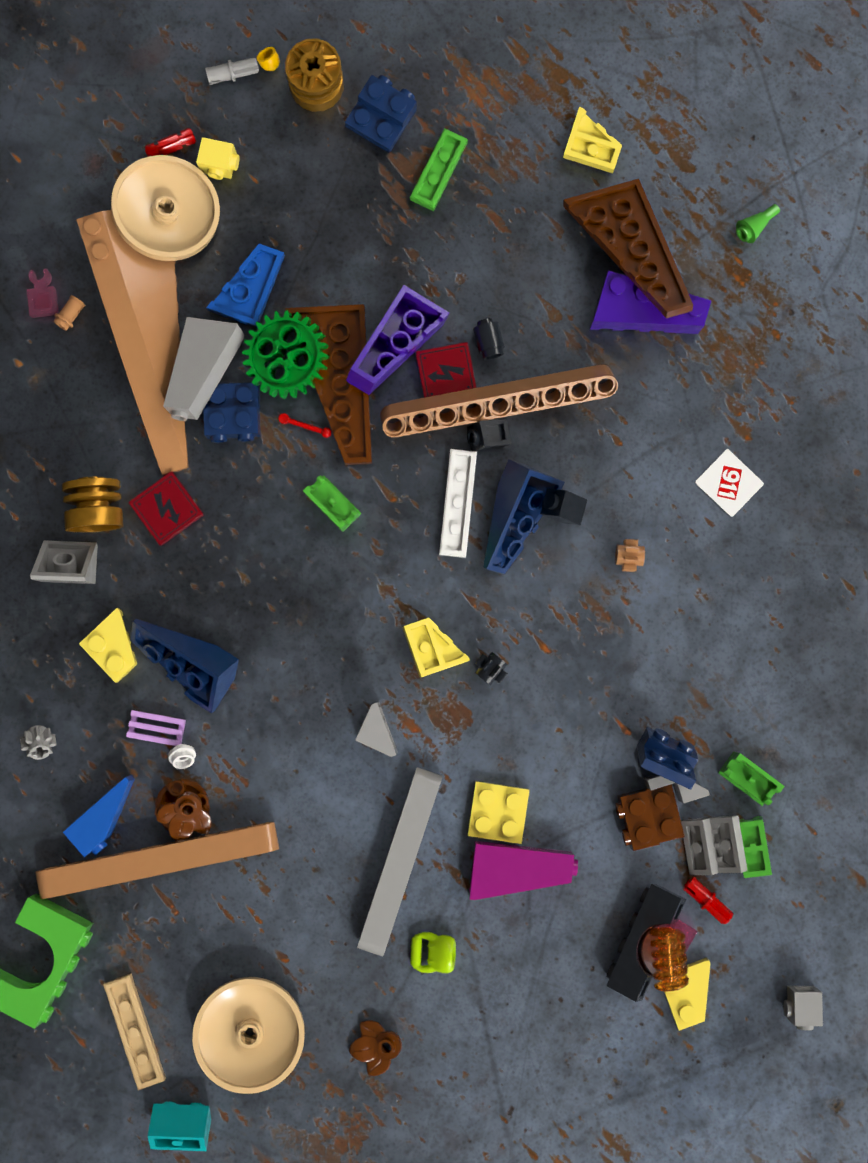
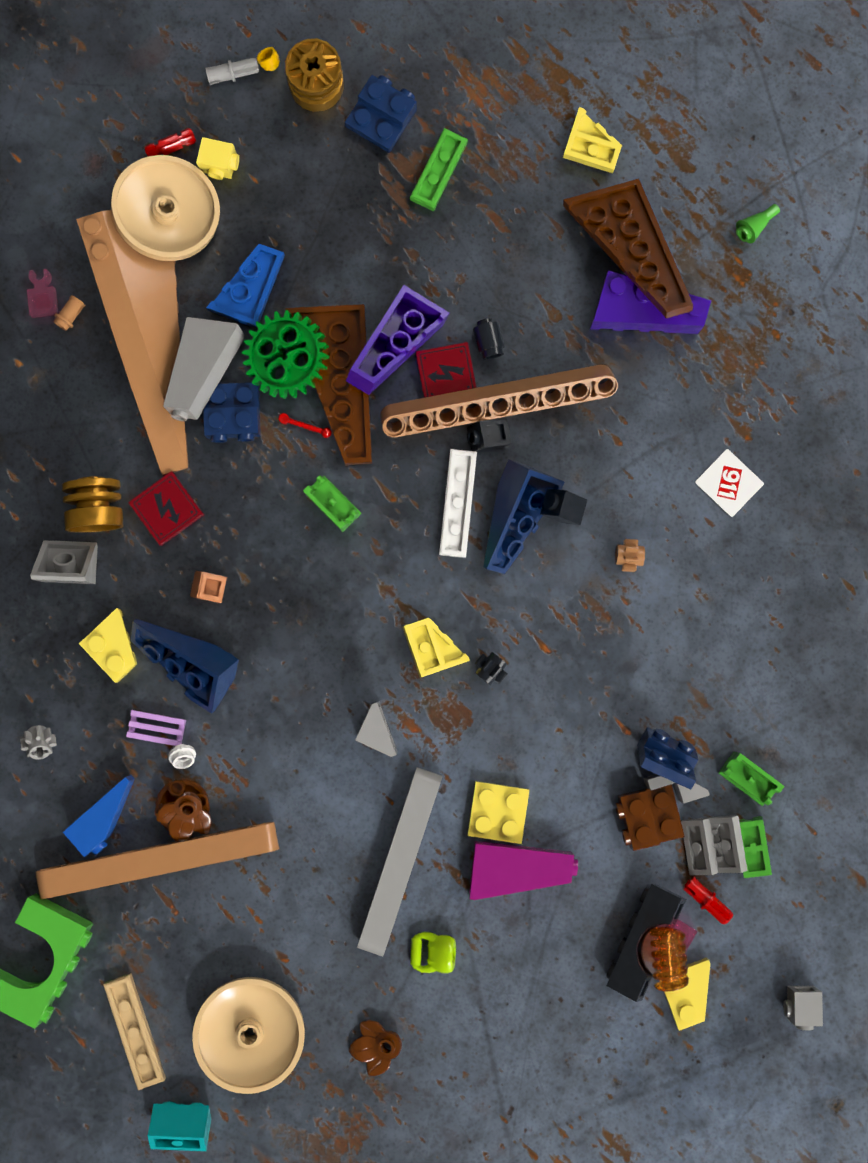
(208, 586): none -> nougat slope

